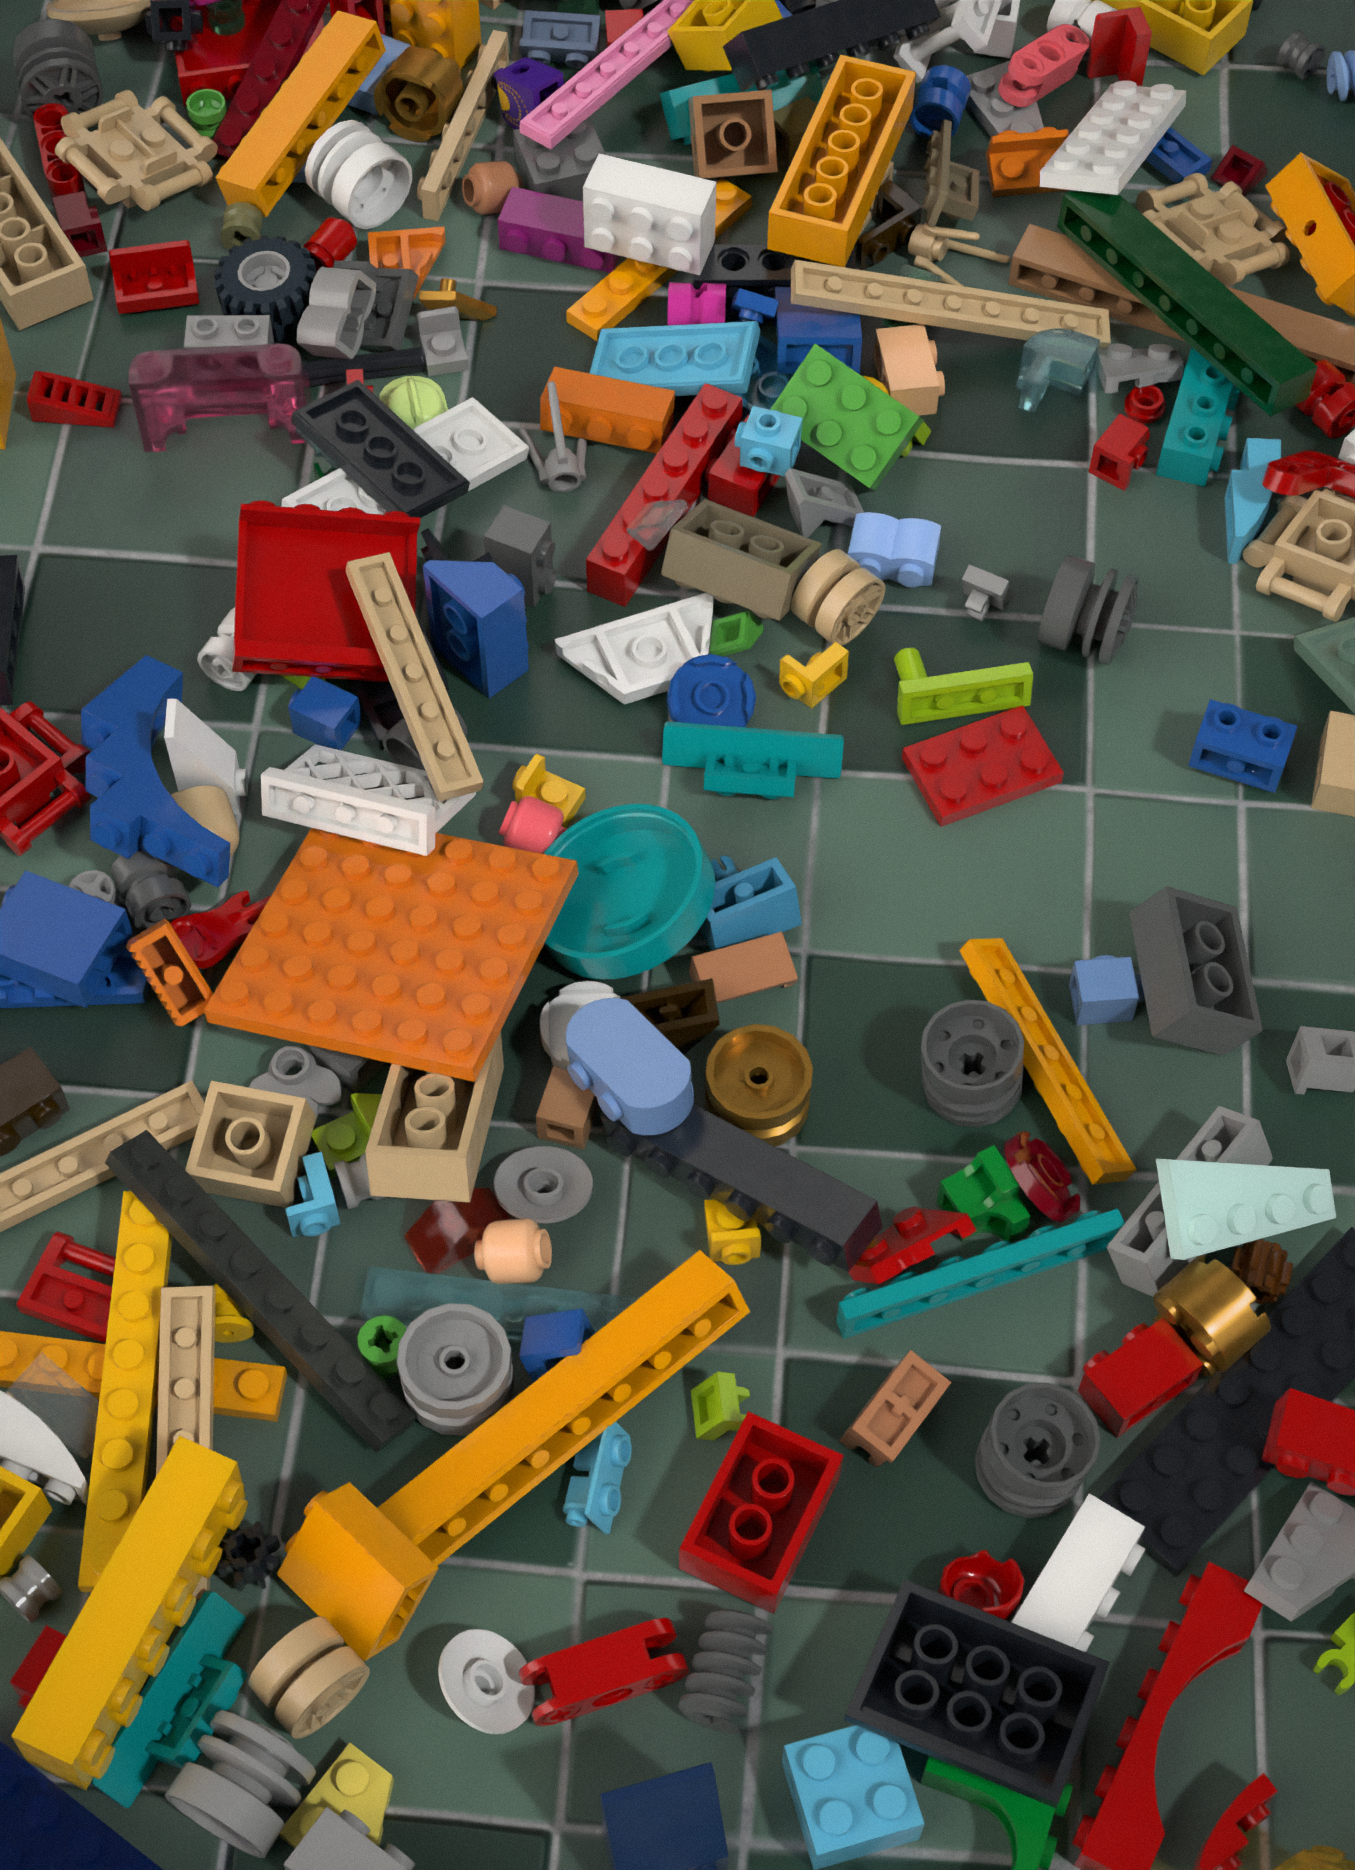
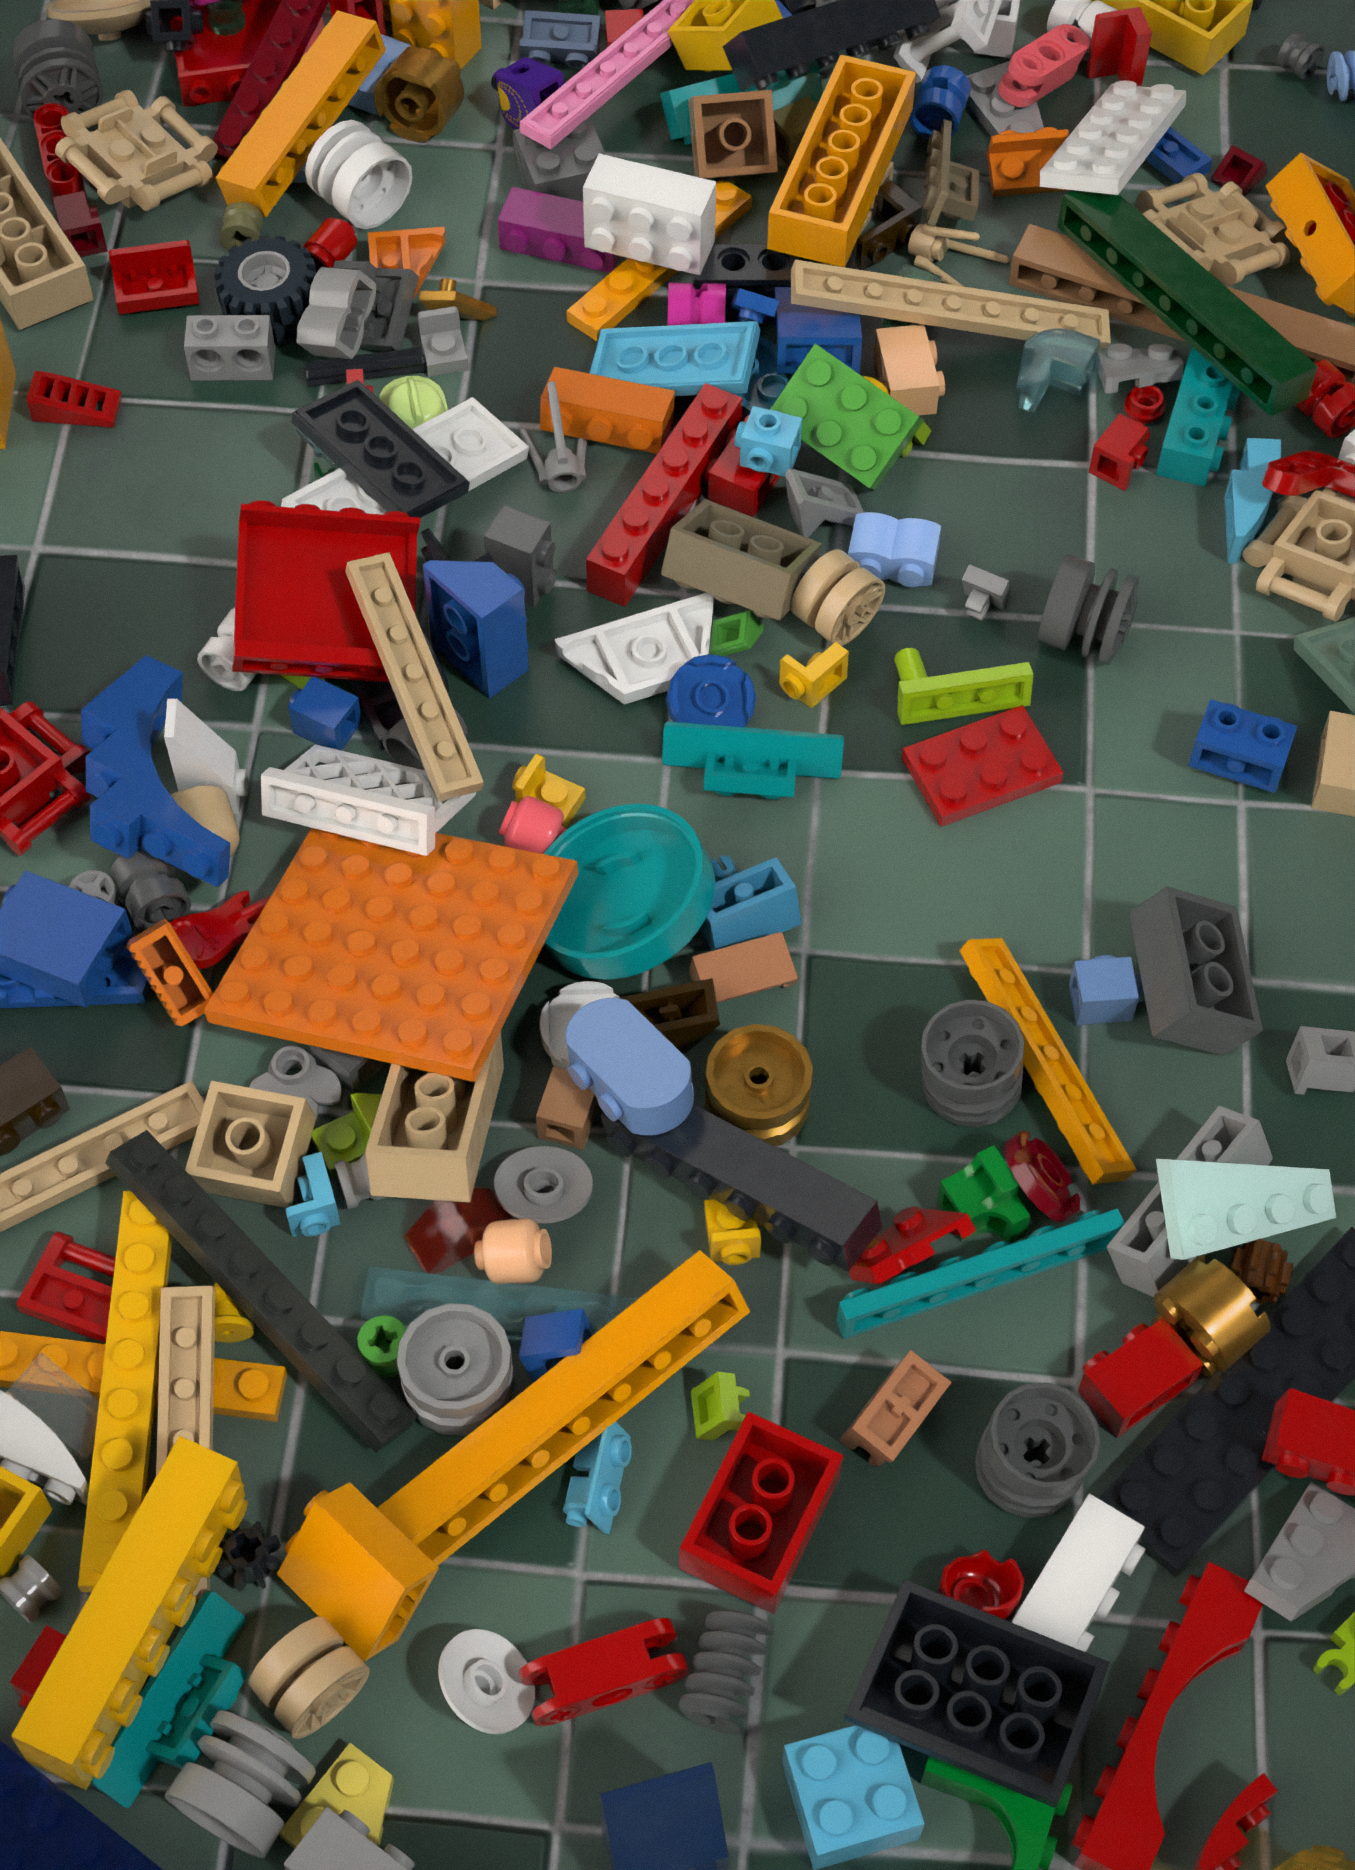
(206, 111): bright green wheel -> none
(213, 383): clear pink windscreen -> none
(461, 132): tan plate -> none
(489, 185): nougat head -> none
(656, 521): clear slope -> none

